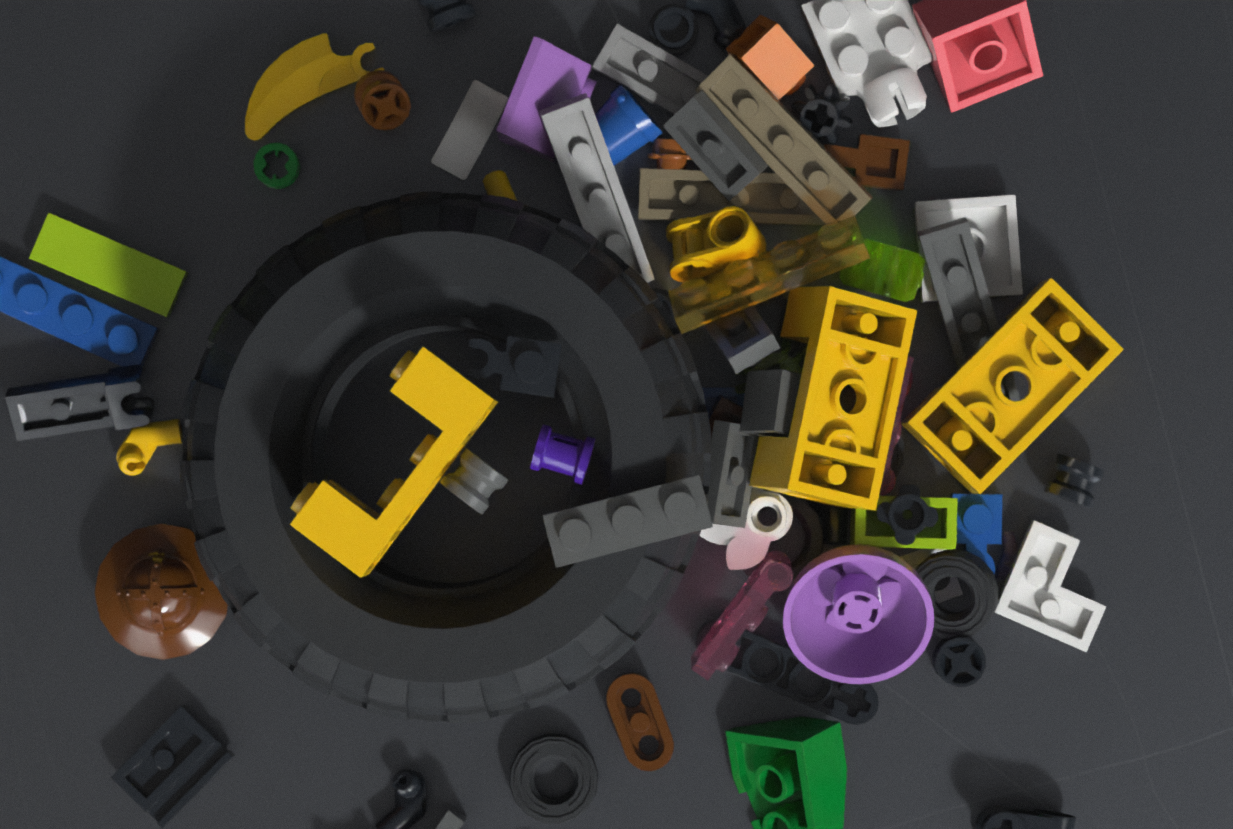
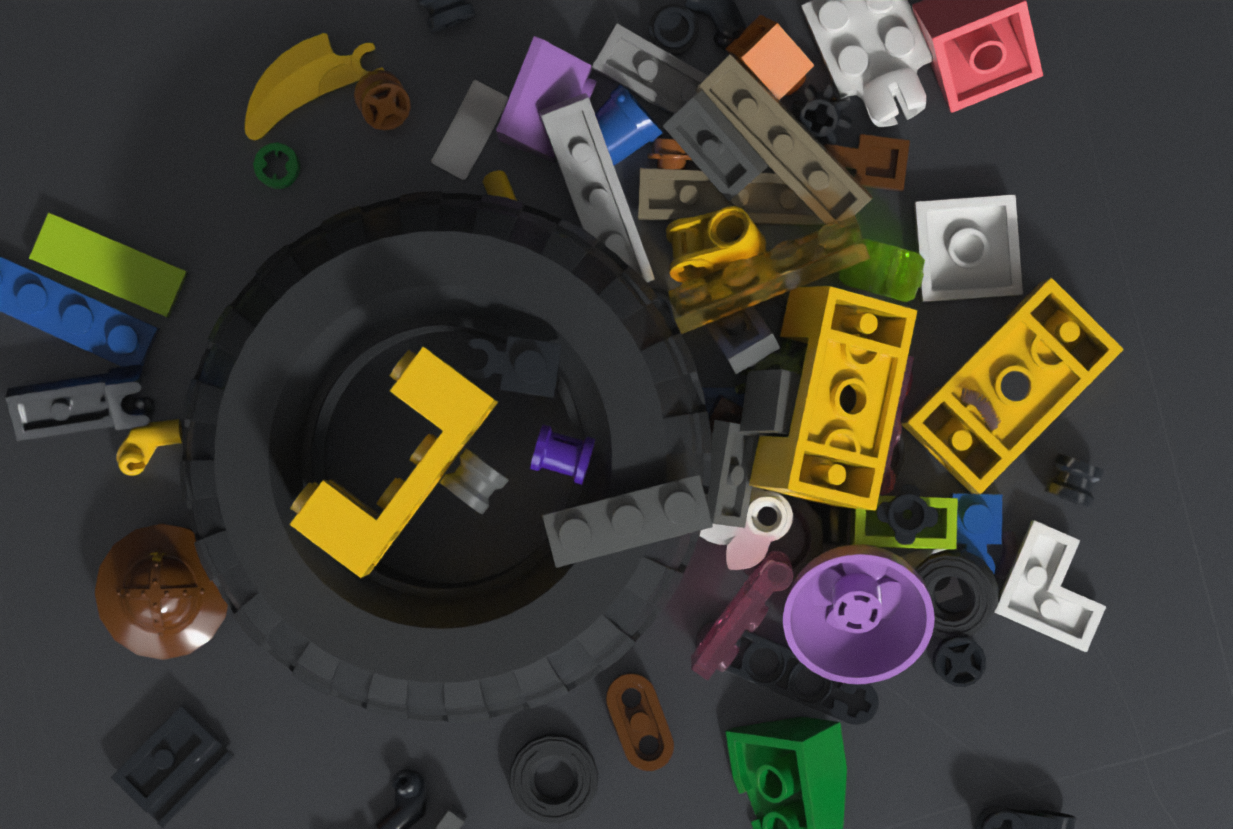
(962, 292): dark grey plate -> none
(984, 408): none -> leg

